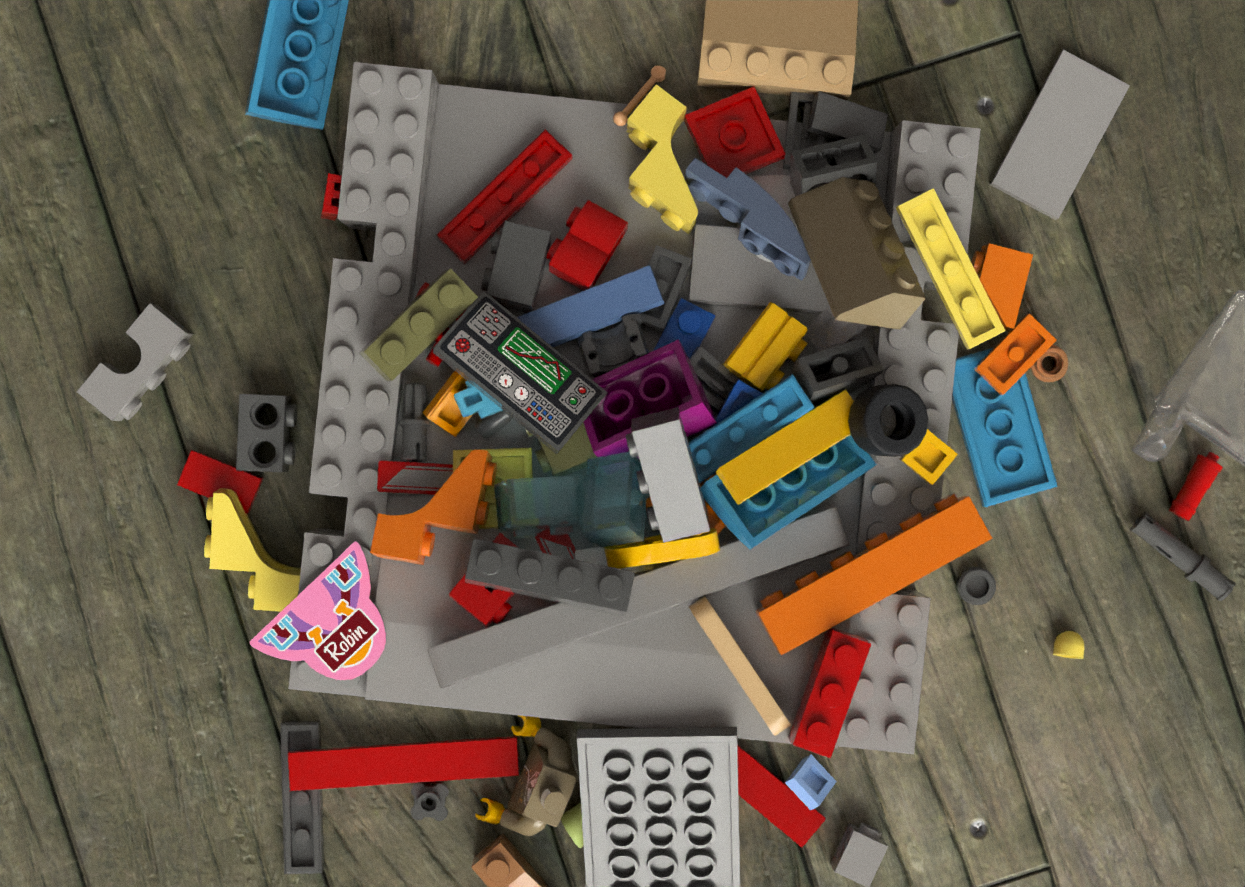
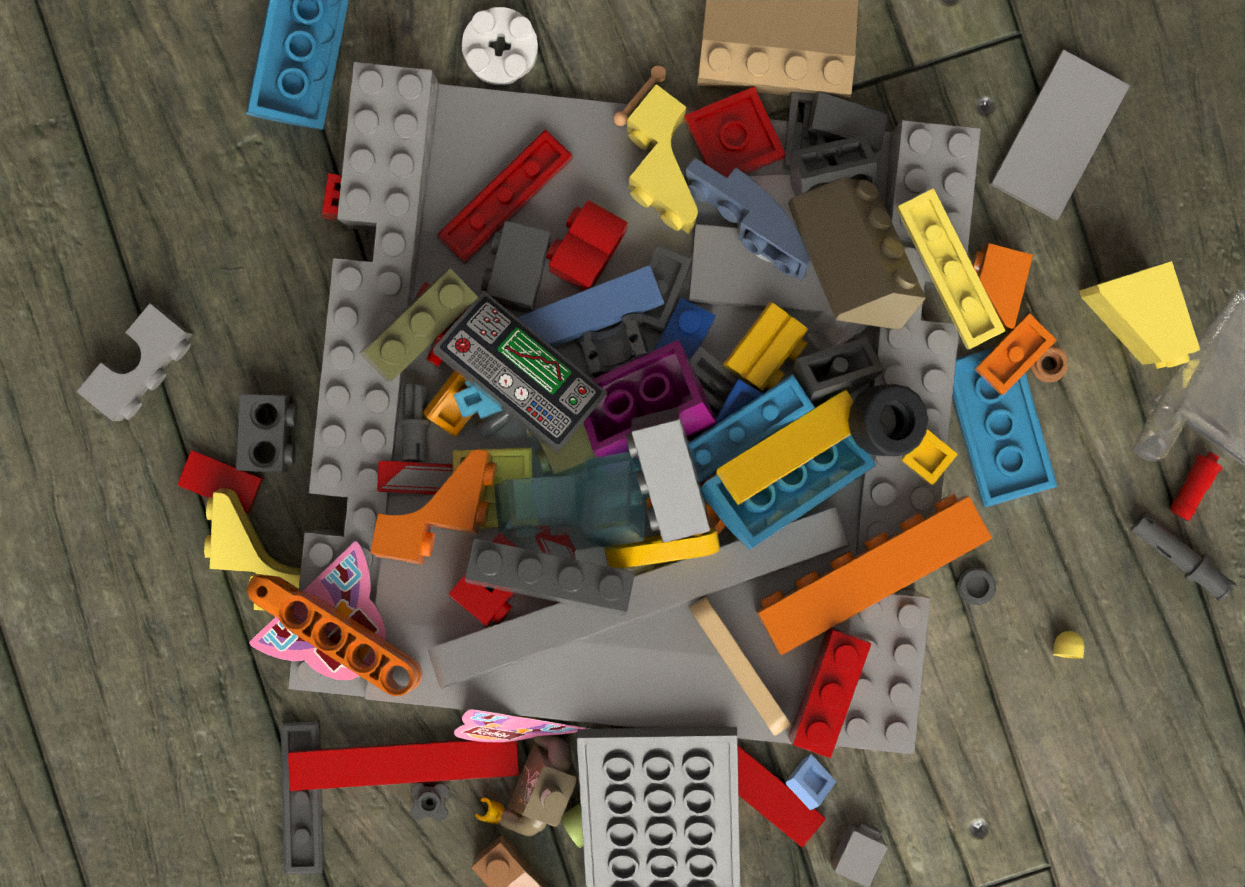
(280, 602): none -> orange piece
(497, 727): none -> sticker
(513, 63): none -> white plate
(1147, 315): none -> light yellow slope

